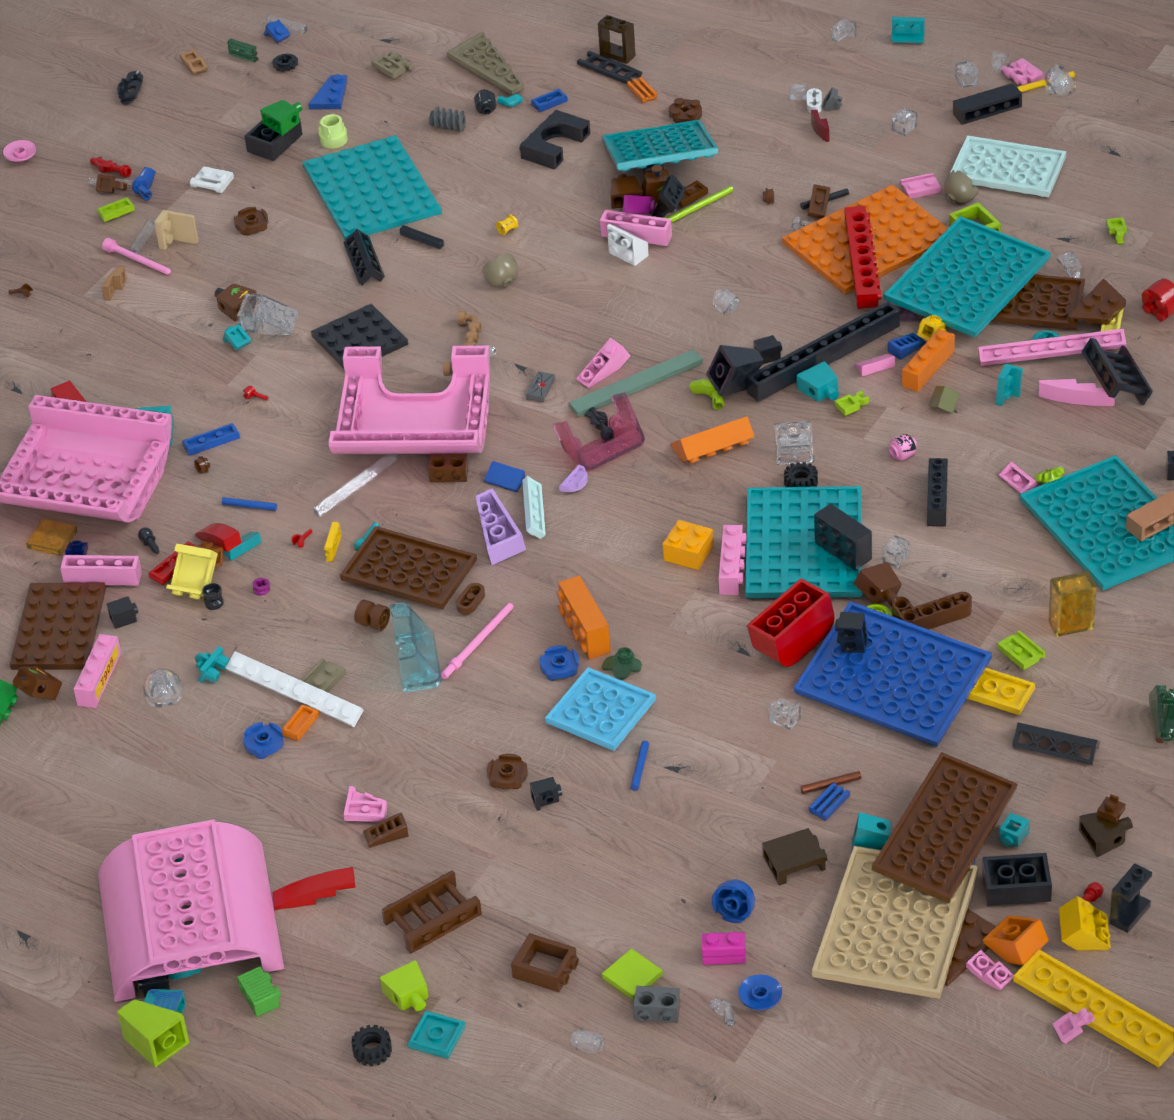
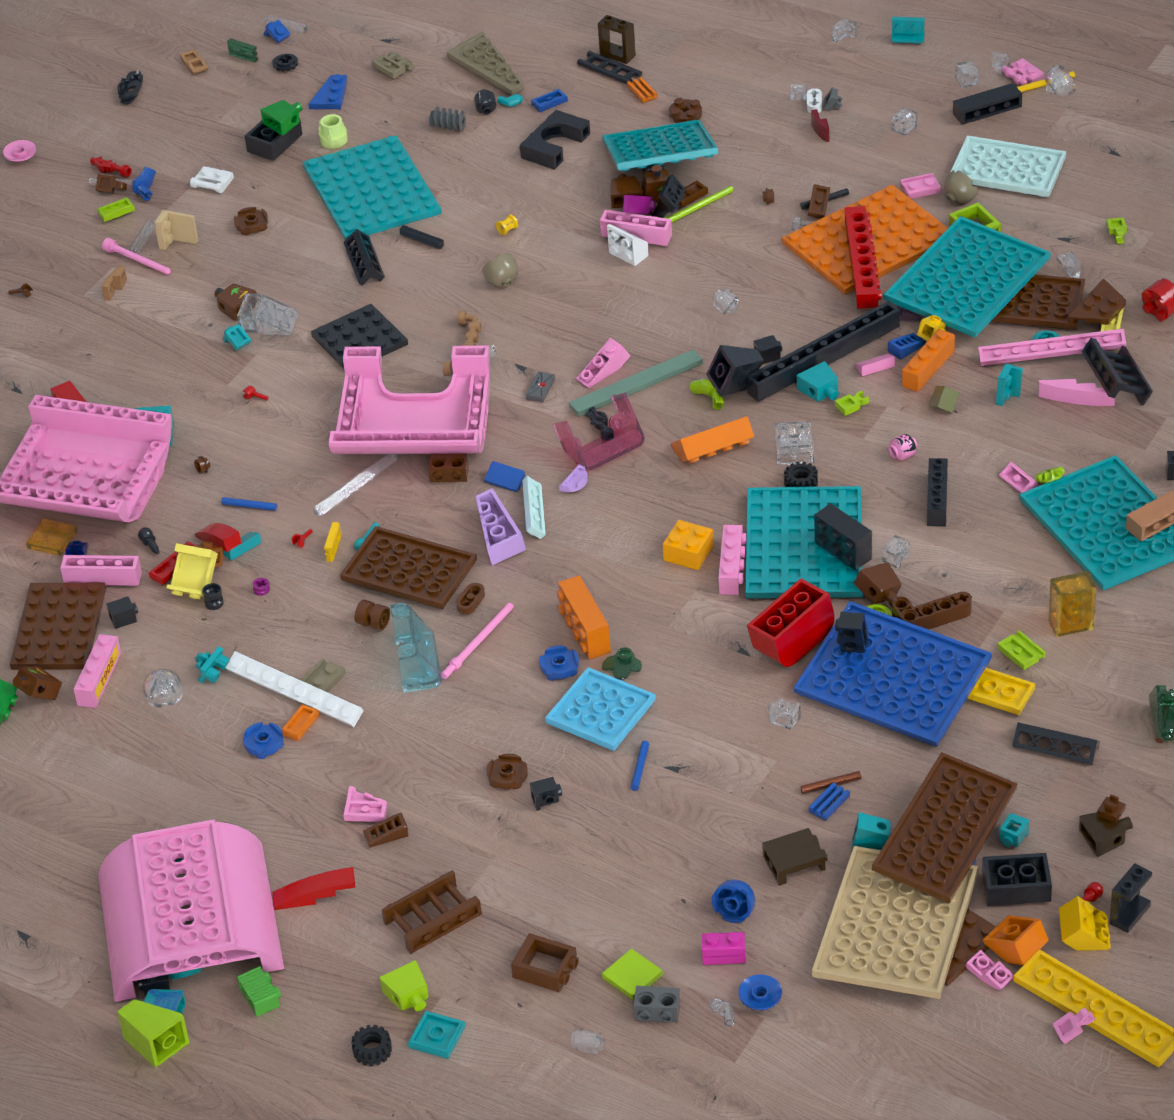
(211, 439): blue tile -> none

